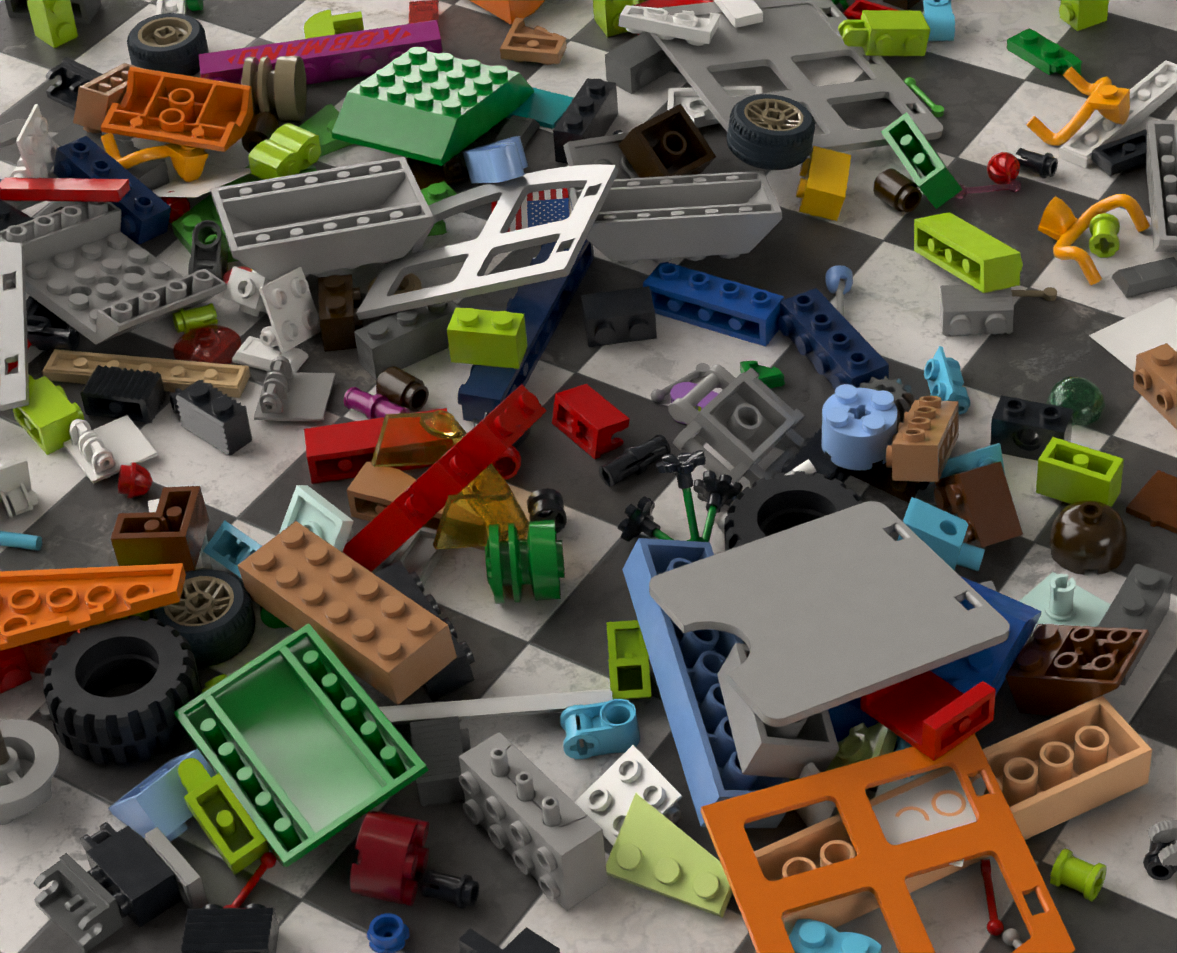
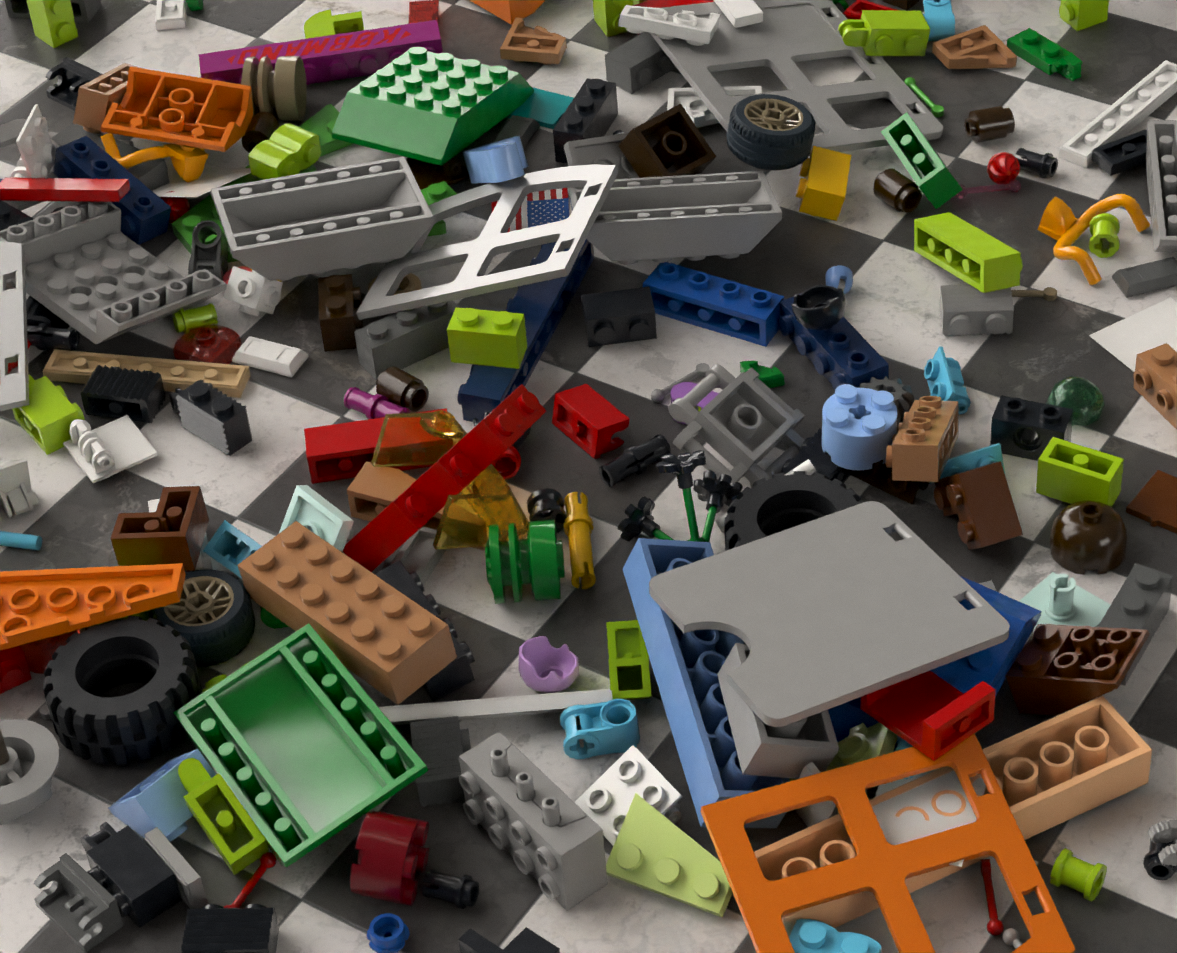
(134, 480): red plate -> none
(168, 44): black wheel -> none
(289, 311): white hinge -> none
(293, 394): light grey hinge -> none
(547, 667): none -> lavender hair
(578, 528): none -> yellow pin
(819, 307): none -> black hair
(943, 534): medium azure torso -> none
(974, 50): none -> medium nougat wing
(989, 124): none -> dark brown brick
(1103, 96): light orange piece -> none

